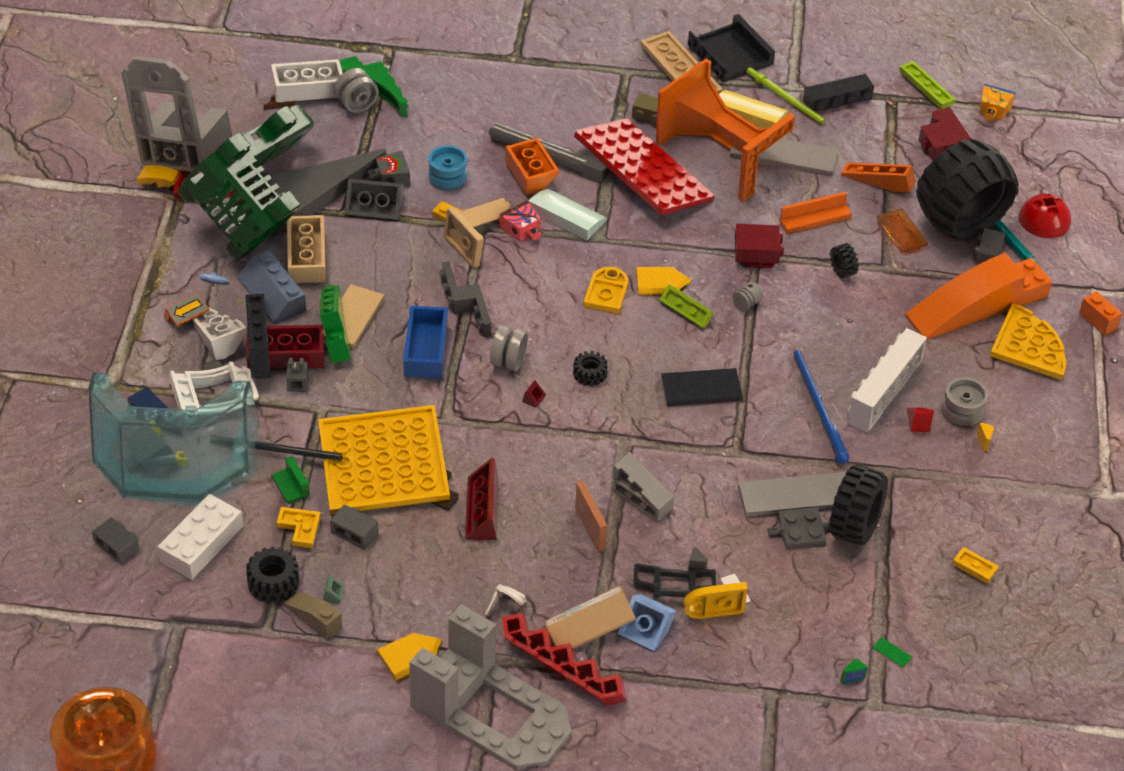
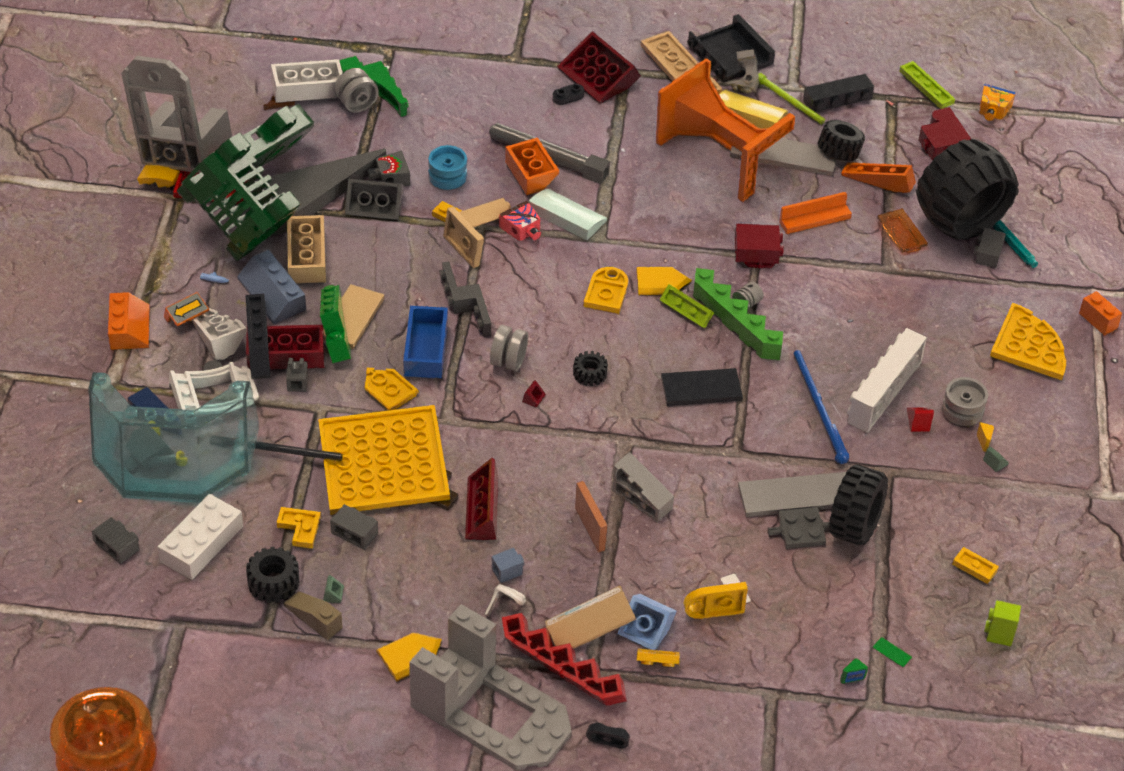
(128, 322): none -> orange slope
(291, 481): green panel -> none
(389, 388): none -> yellow tile
(507, 565): none -> sand blue brick
(568, 94): none -> black plate
(599, 68): none -> dark red slope
(608, 735): none -> black plate
(644, 166): red plate -> none
(645, 108): olive brick -> none
(649, 656): none -> yellow plate
(658, 571): black bar -> none
(697, 560): dark grey slope -> none
(735, 317): none -> bright green brick
(750, 80): none -> light grey tile
(841, 140): none -> black tyre
(844, 260): black tyre -> none
(980, 295): orange slope -> none
(995, 459): none -> sand green slope
(1002, 623): none -> lime brick
(1045, 216): red piece -> none

